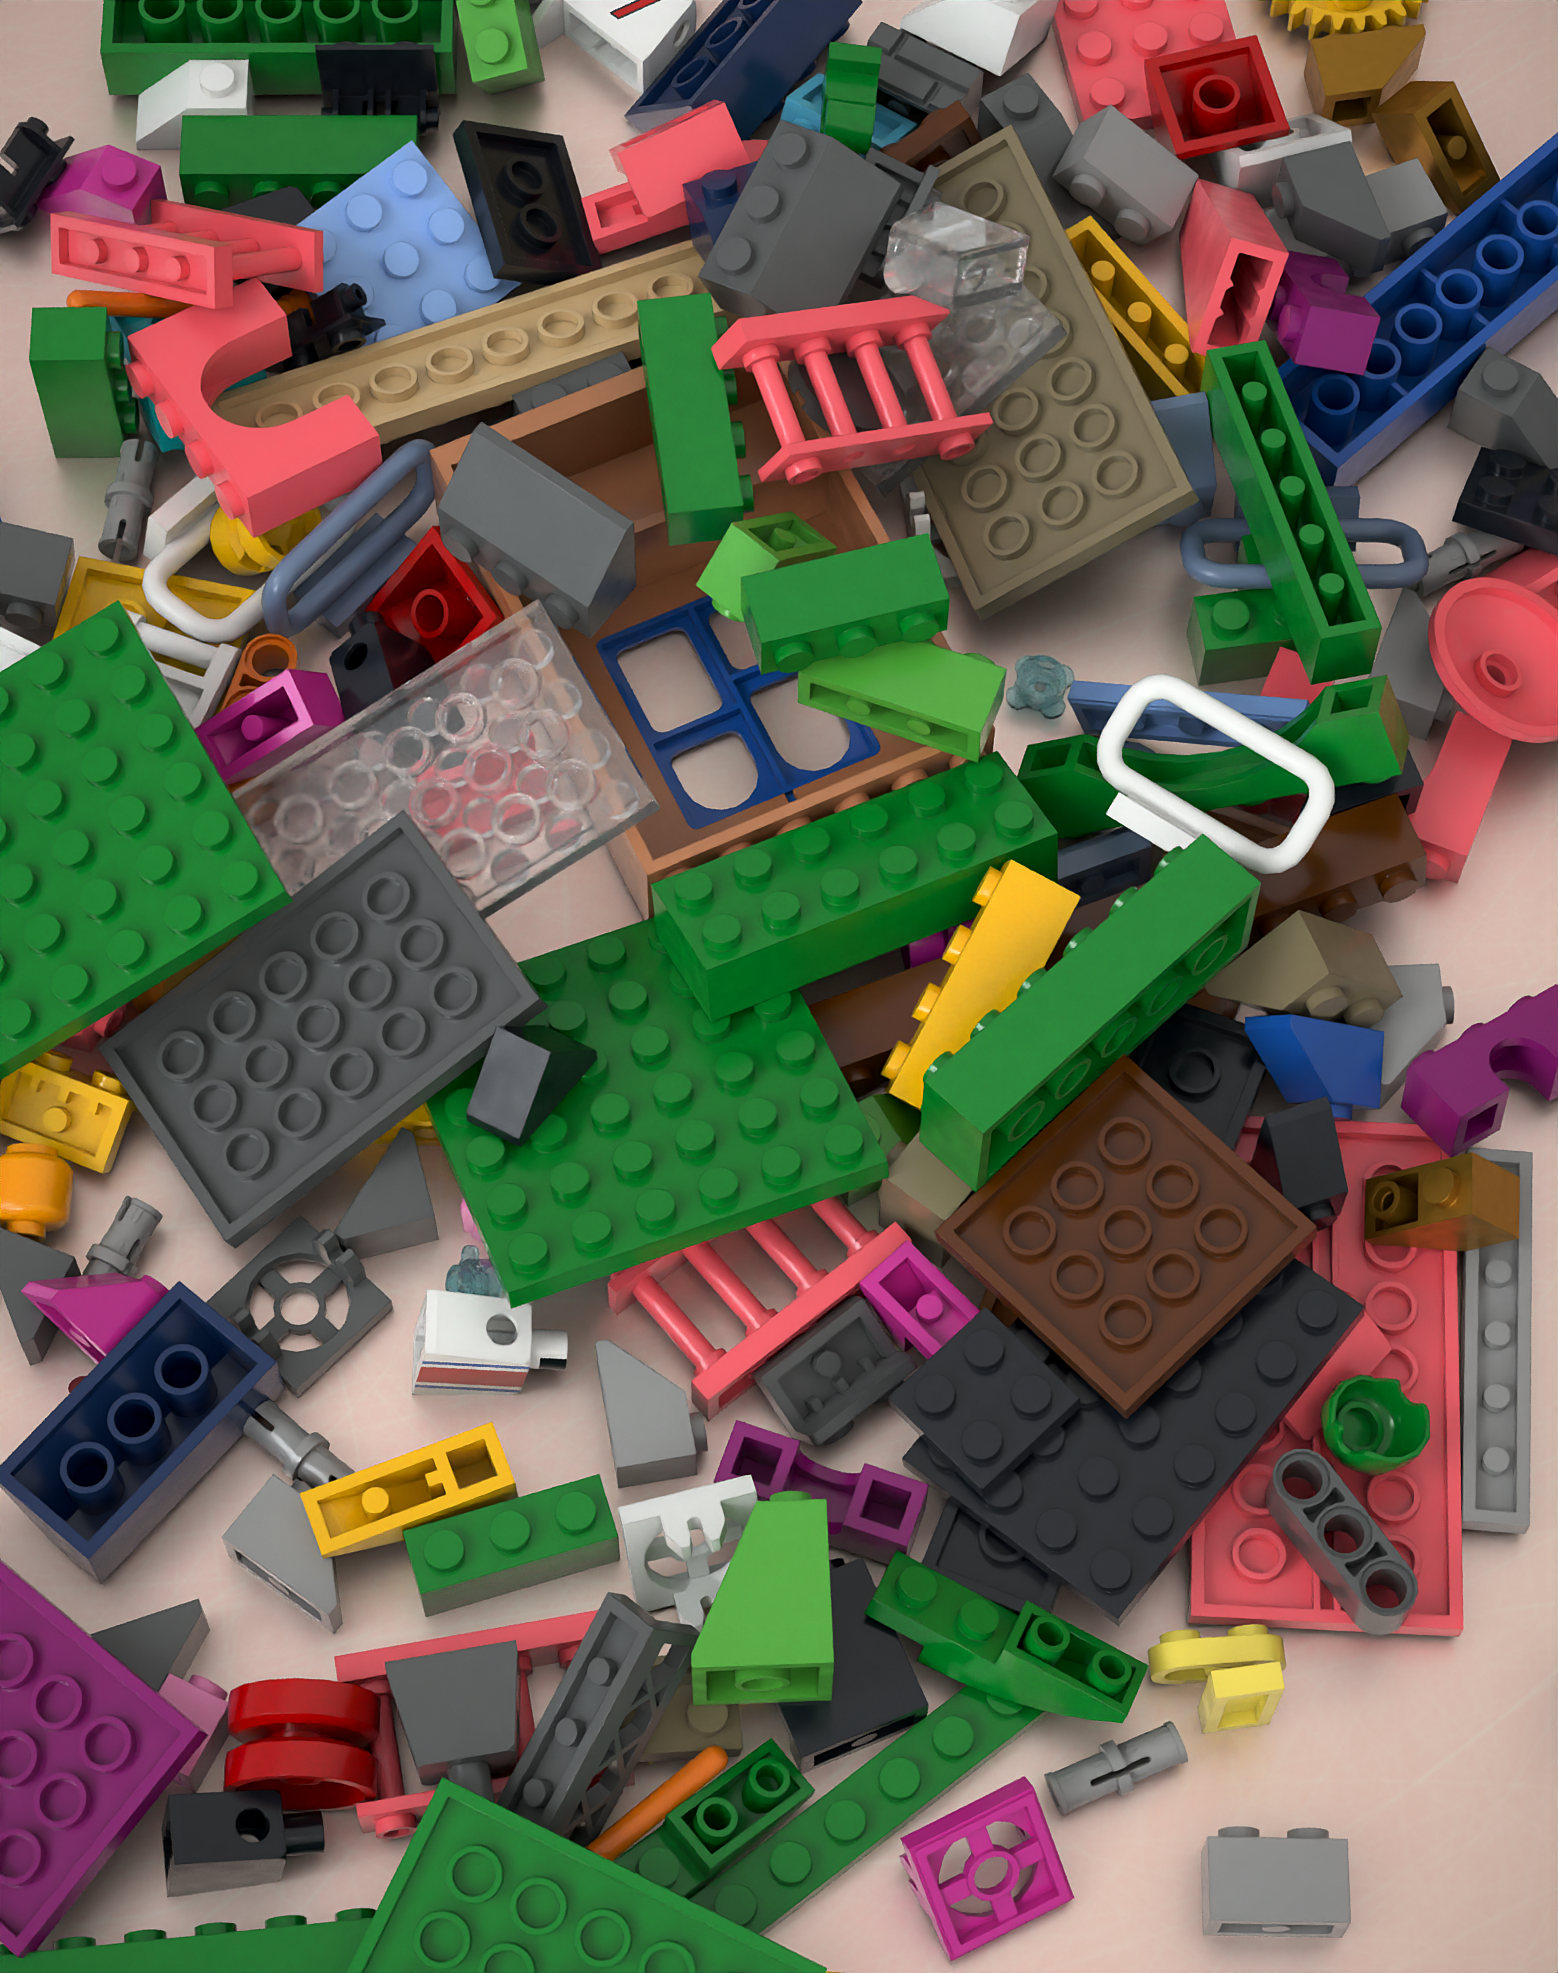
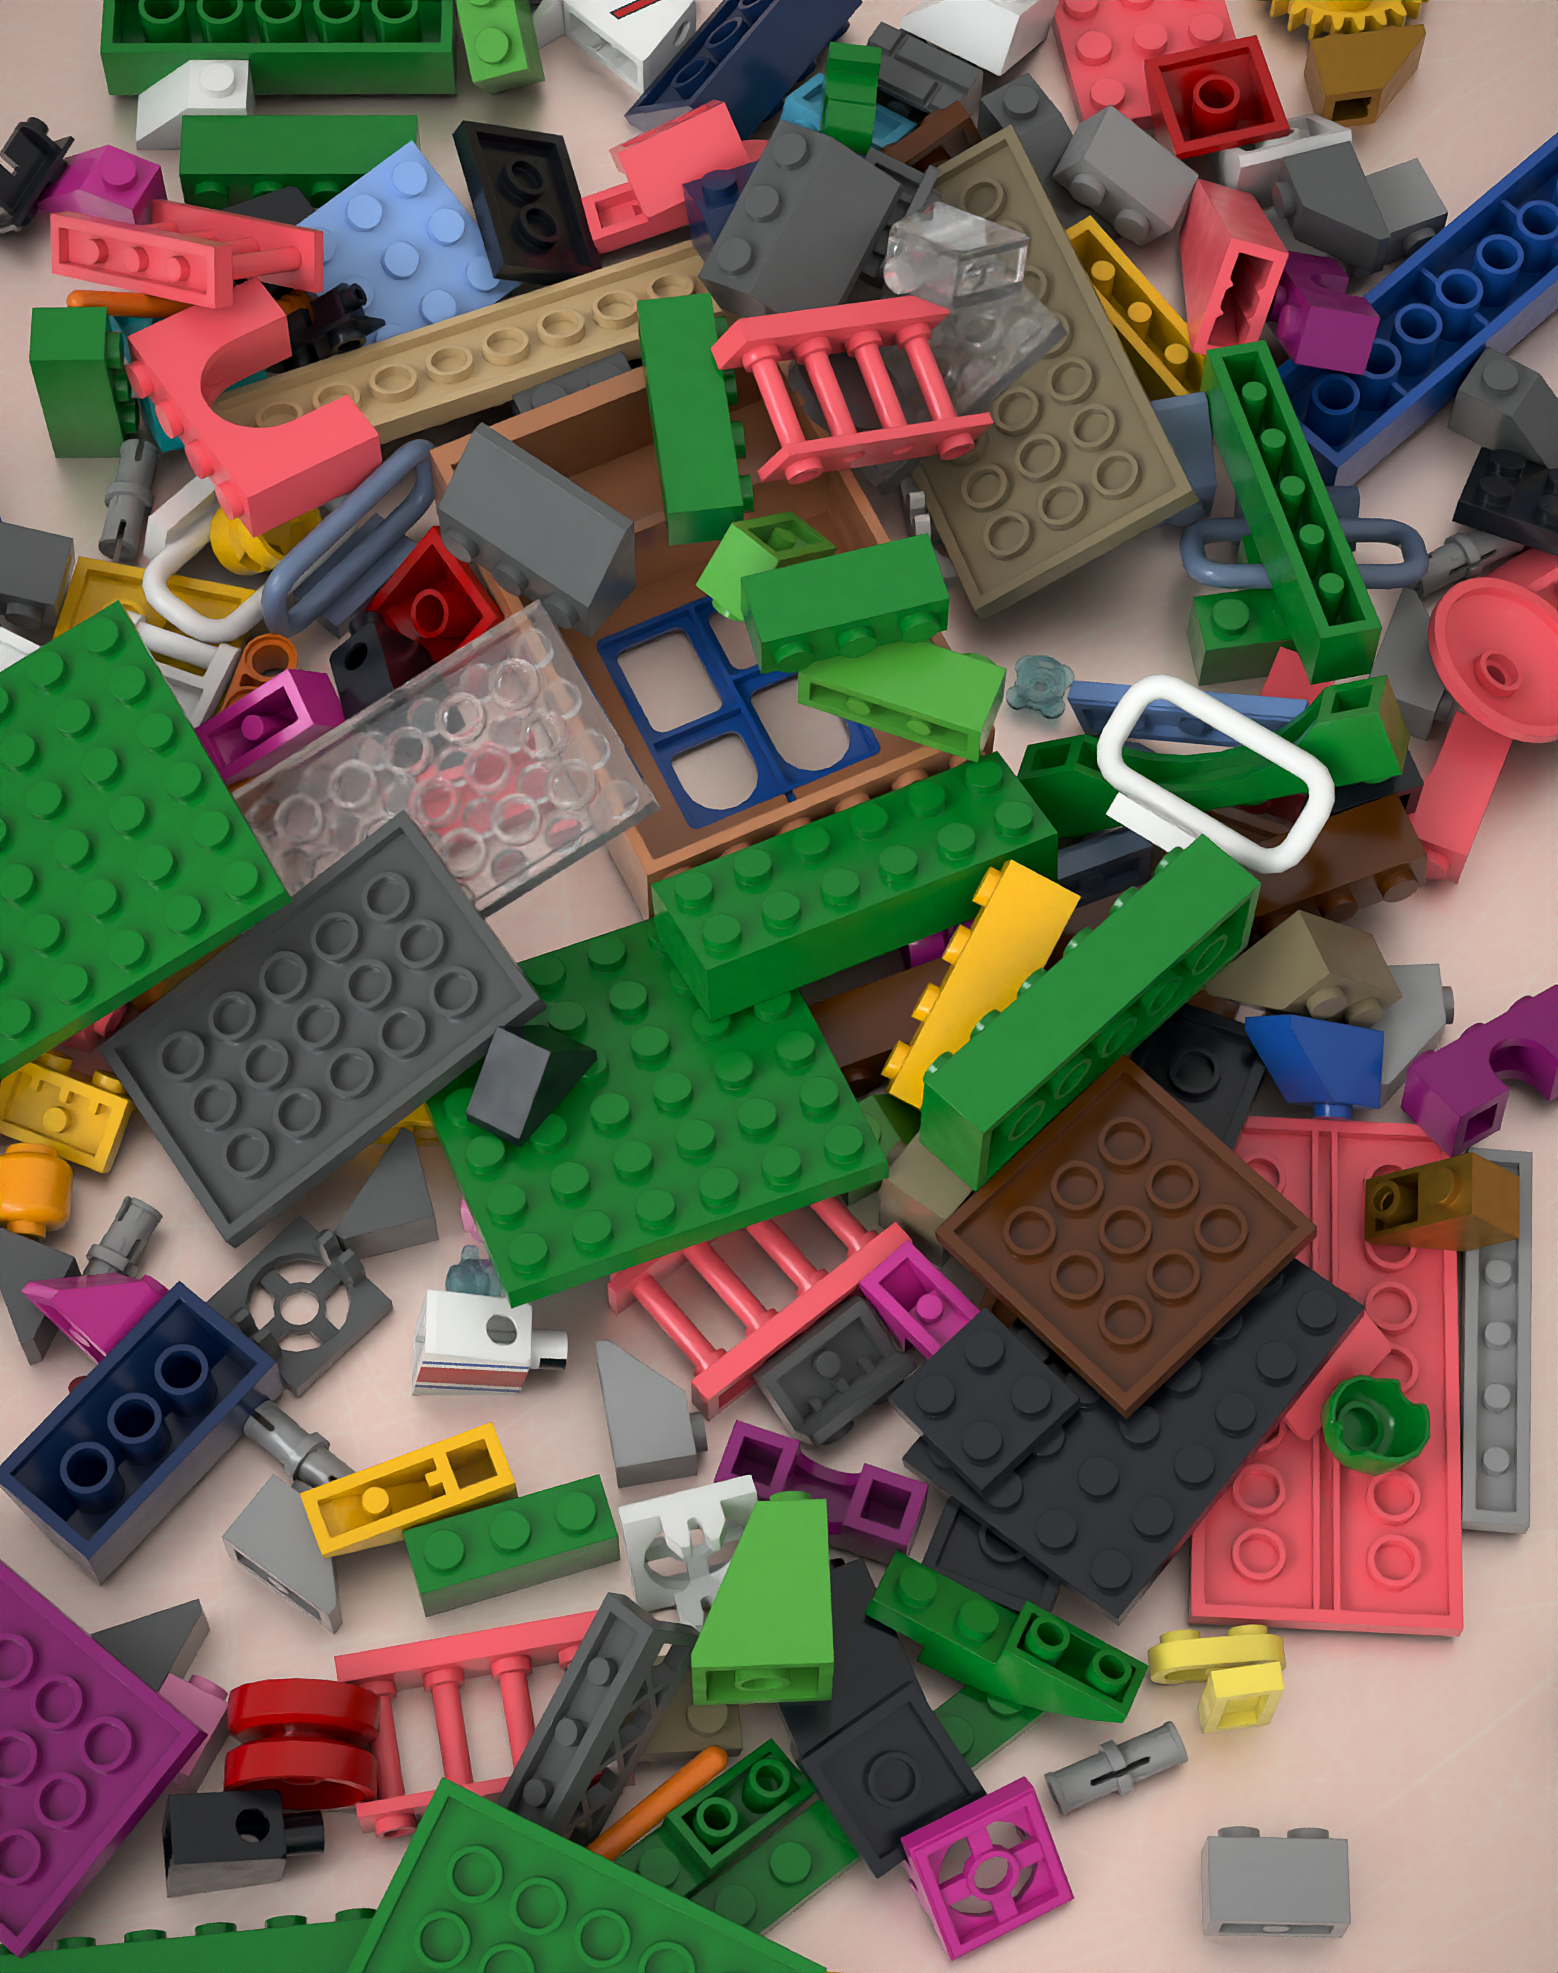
(380, 81): black hinge -> none
(460, 1713): dark grey torso -> none
(889, 1776): none -> black plate
(1303, 1160): black slope -> none
(1339, 1510): dark grey beam -> none
(1434, 125): pearl gold slope -> none

